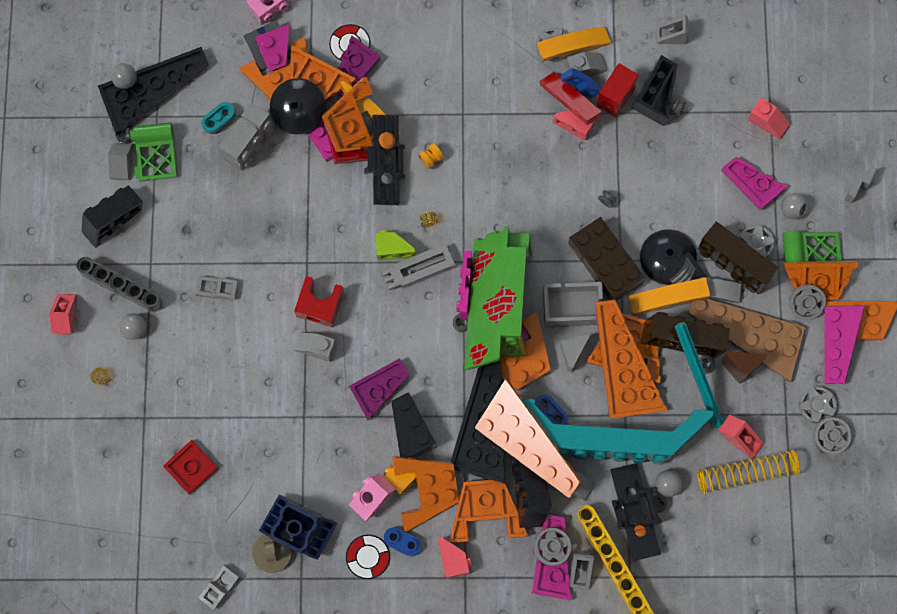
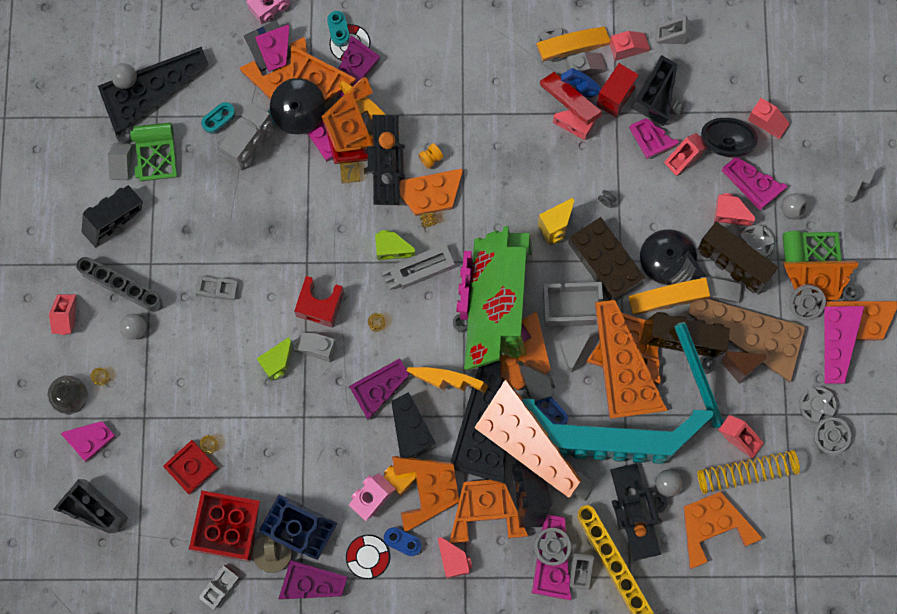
(67, 394): none -> clear smoke cylinder
(89, 439): none -> dark pink wing
(91, 507): none -> black wedge
(203, 440): none -> clear yellow bush
(225, 526): none -> red slope
(276, 359): none -> lime slope
(311, 582): none -> magenta wing
(338, 27): none -> teal plate
(350, 172): none -> clear yellow tile
(376, 316): none -> clear yellow bush
(431, 192): none -> orange wing
(441, 378): none -> light orange slope
(536, 382): none -> dark grey slope
(555, 222): none -> yellow slope
(628, 44): none -> coral slope
(651, 138): none -> dark pink wing
(685, 154): none -> coral slope
(711, 518): none -> orange wing
(729, 137): none -> black dish
(732, 211): none -> coral slope
(853, 288): none -> dark grey bush

